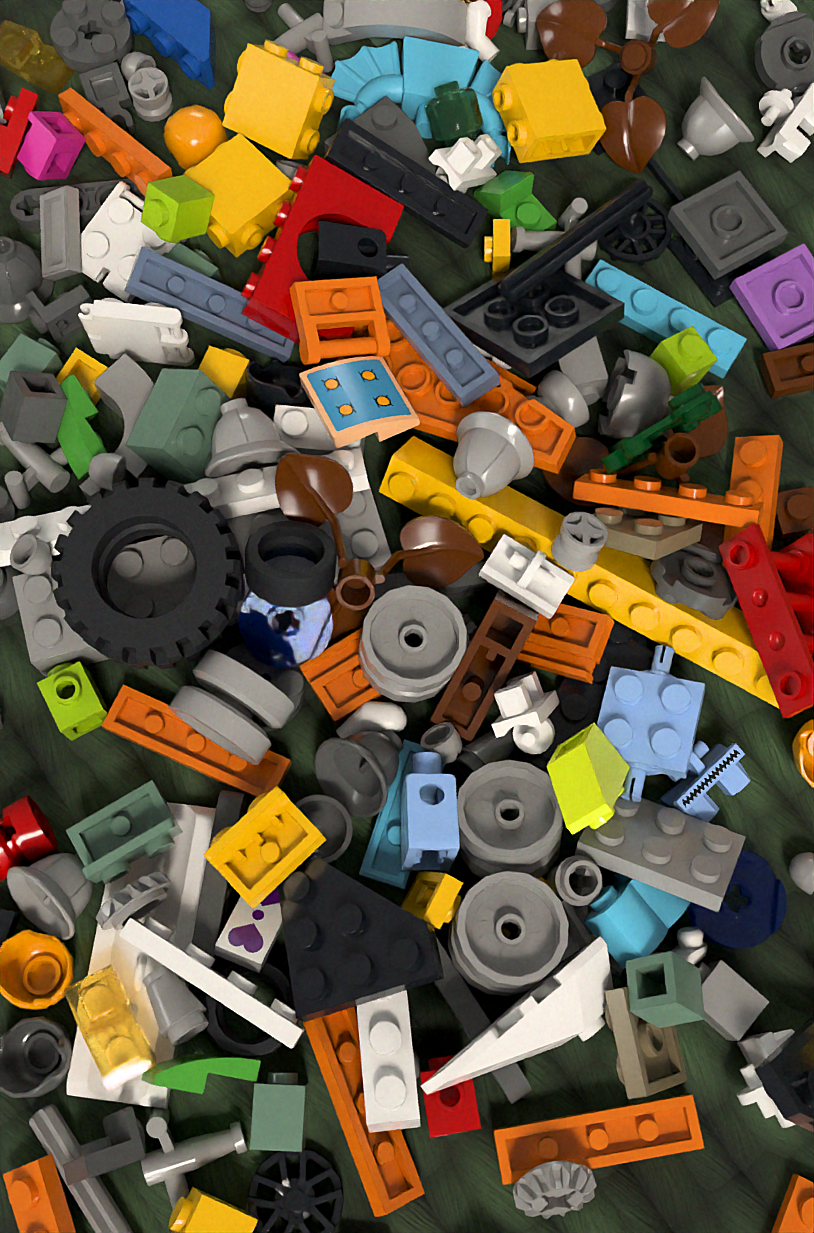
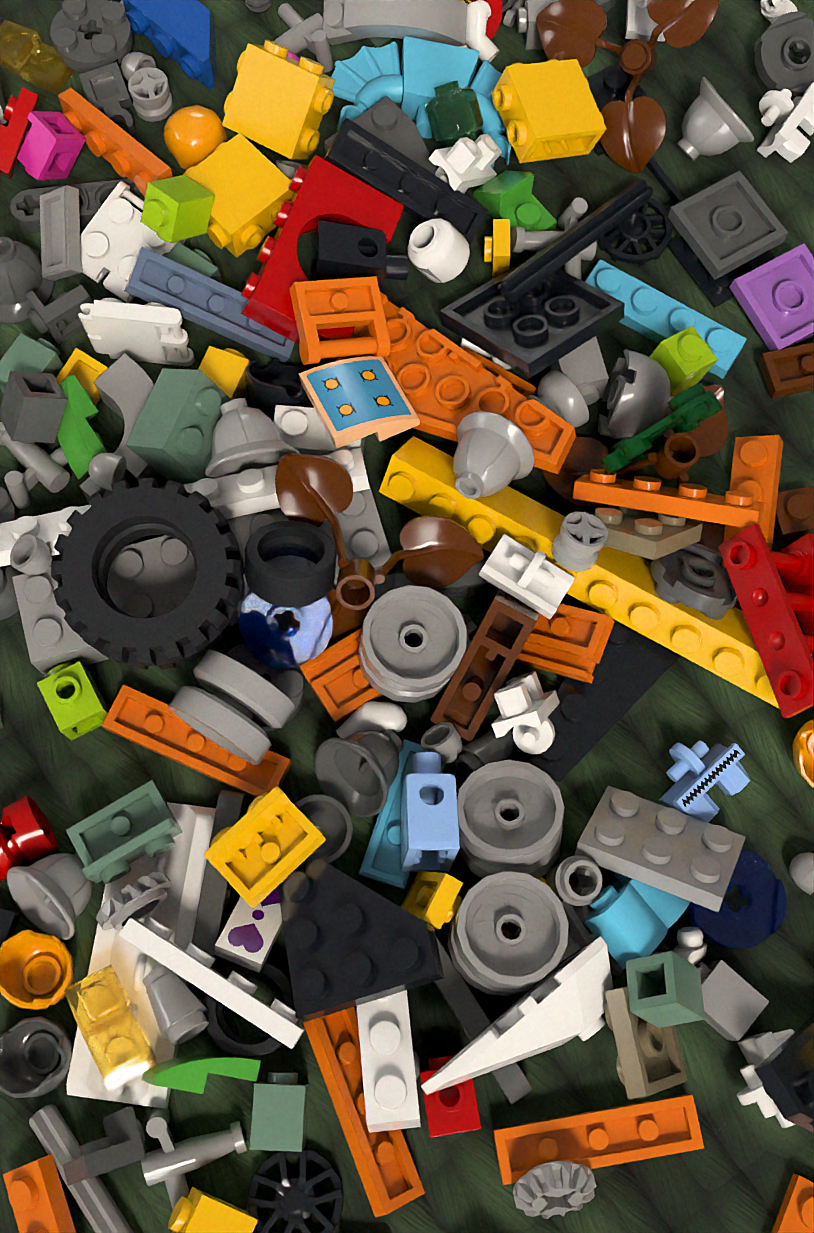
(436, 337): sand blue plate -> none
(438, 250): none -> white head
(587, 778): neon yellow slope -> none
(651, 720): light blue plate -> none

